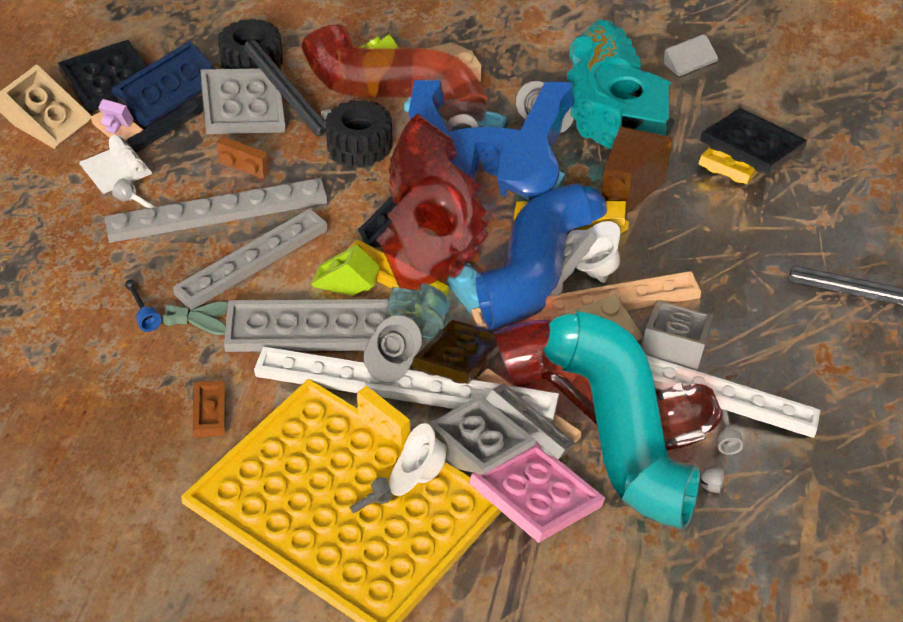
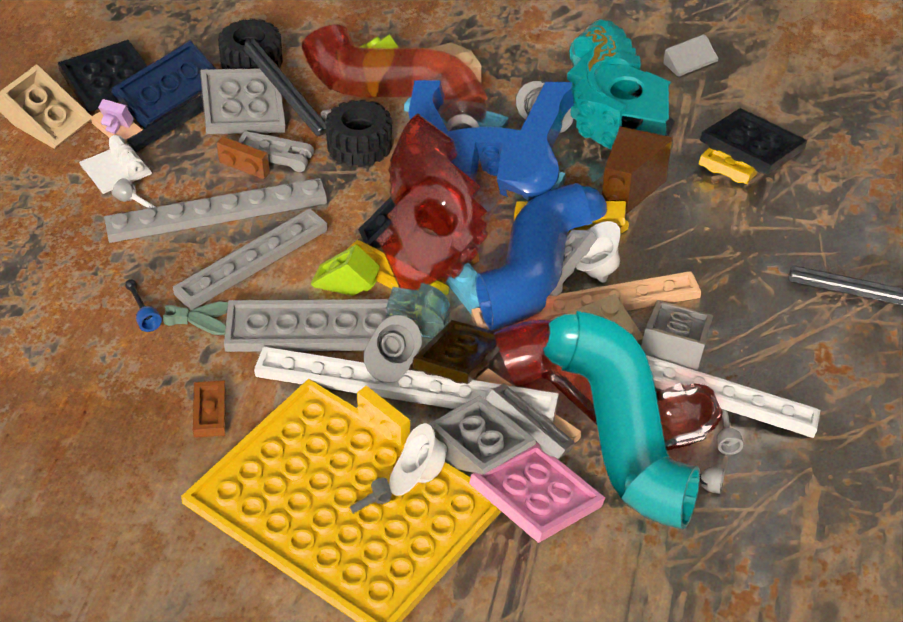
(280, 150): none -> light grey plate

